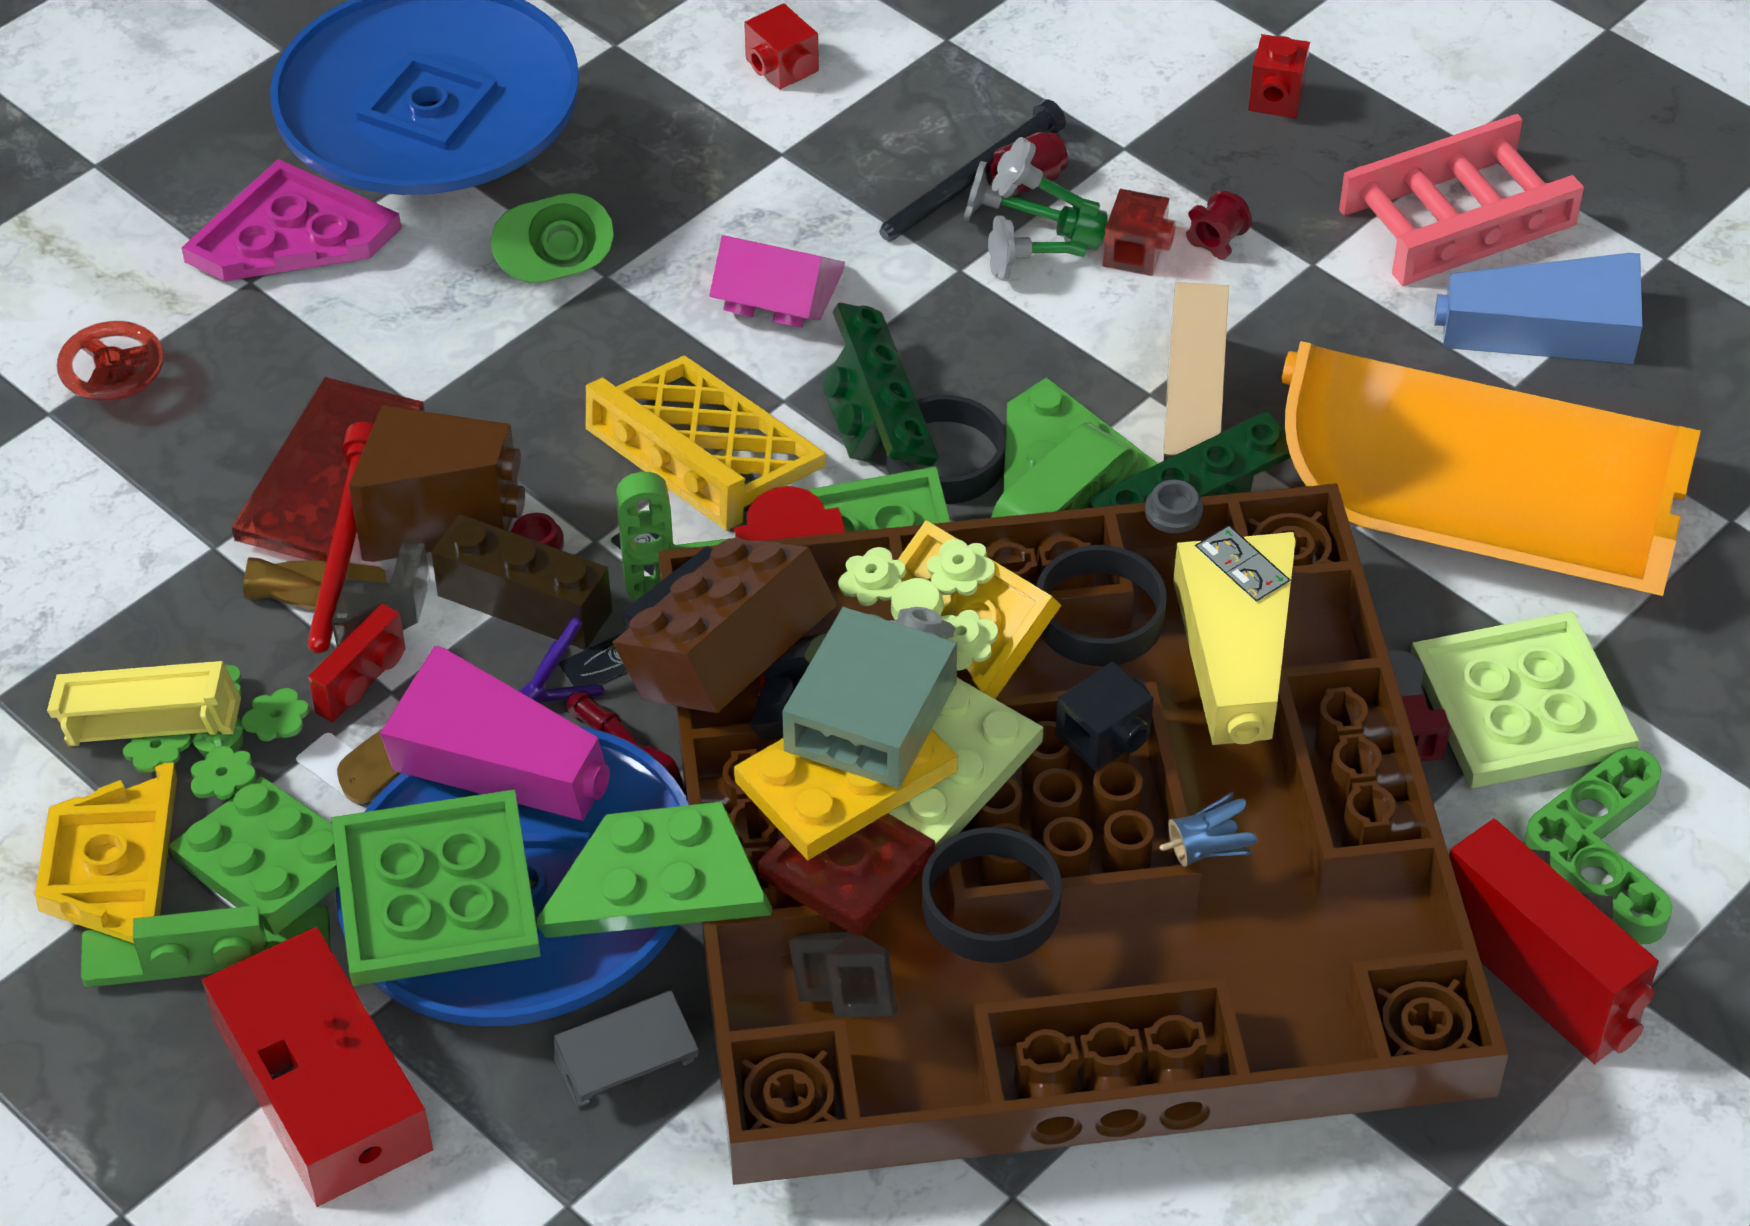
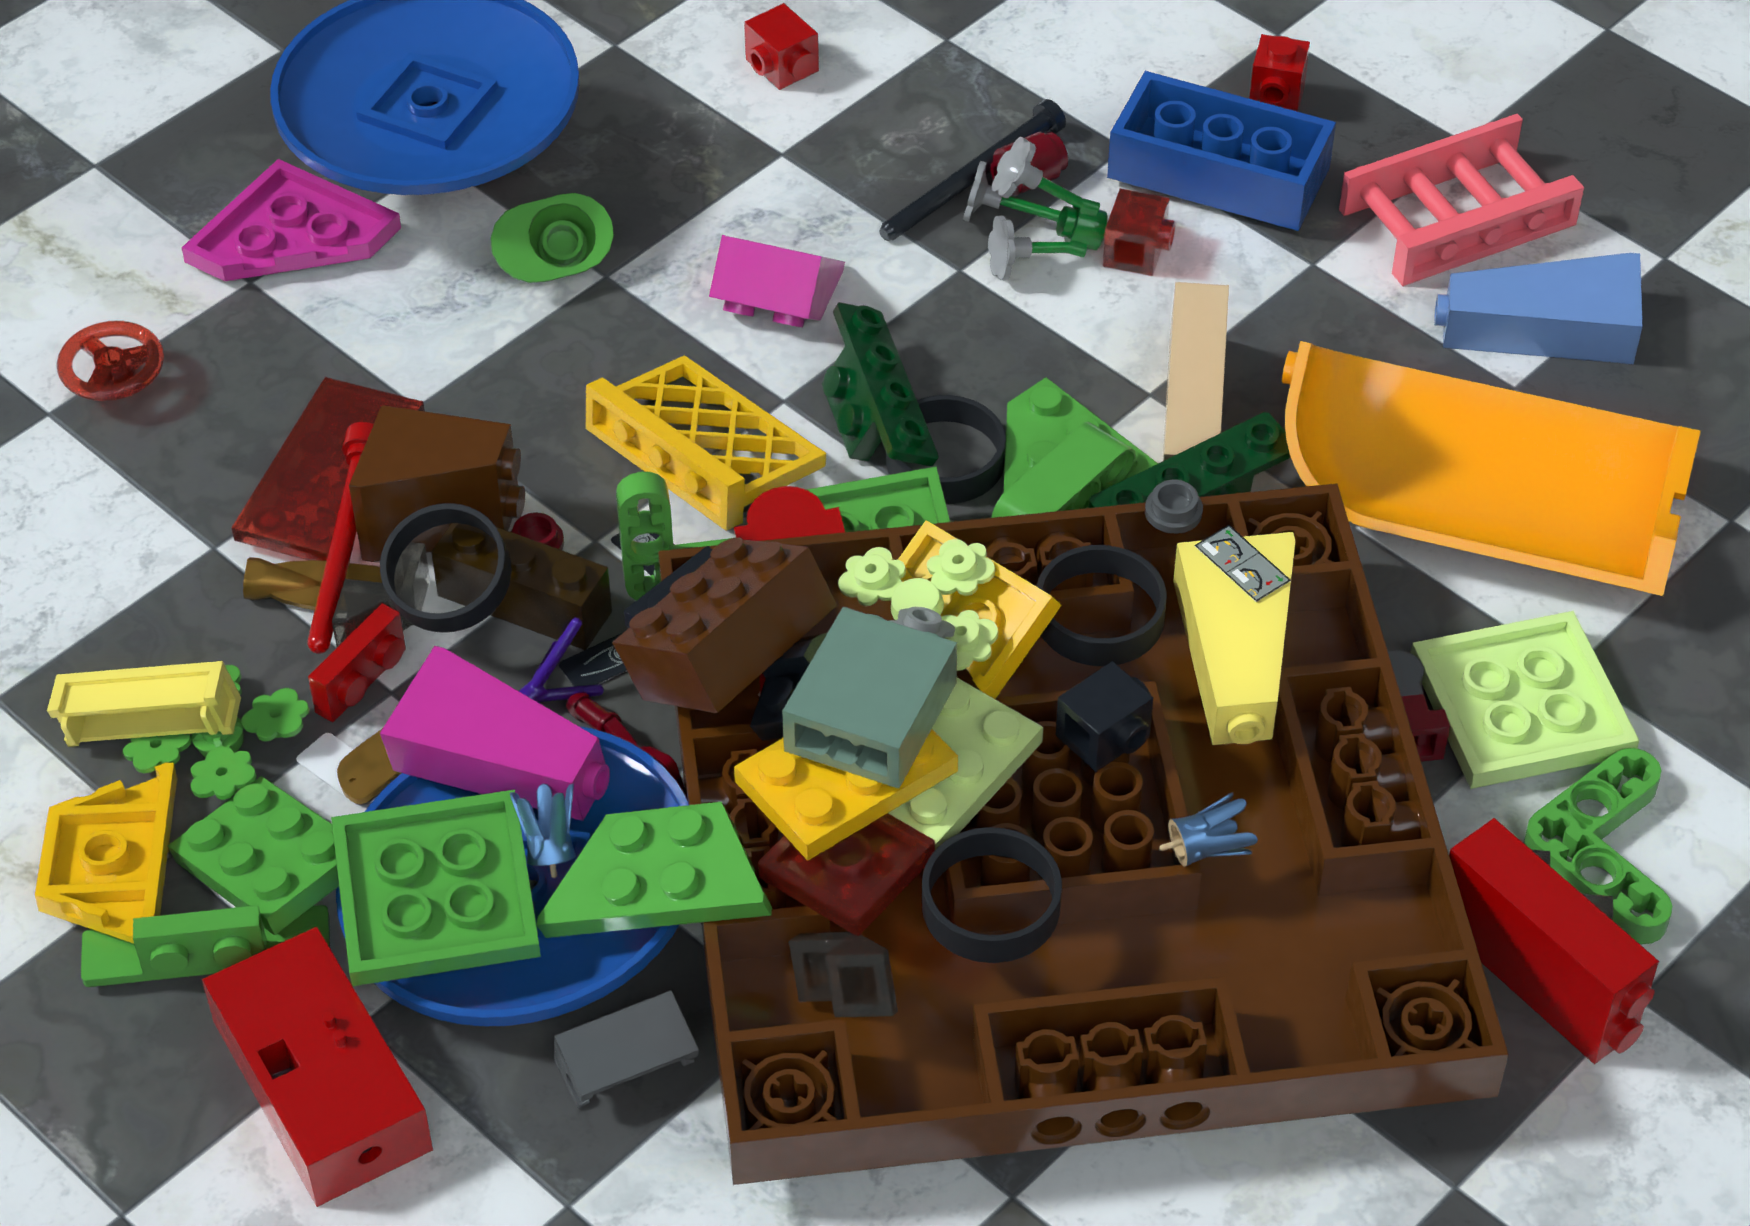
(422, 521): none -> black tyre
(549, 837): none -> flat silver piece
(1219, 223): dark red brick -> none
(1221, 150): none -> blue brick

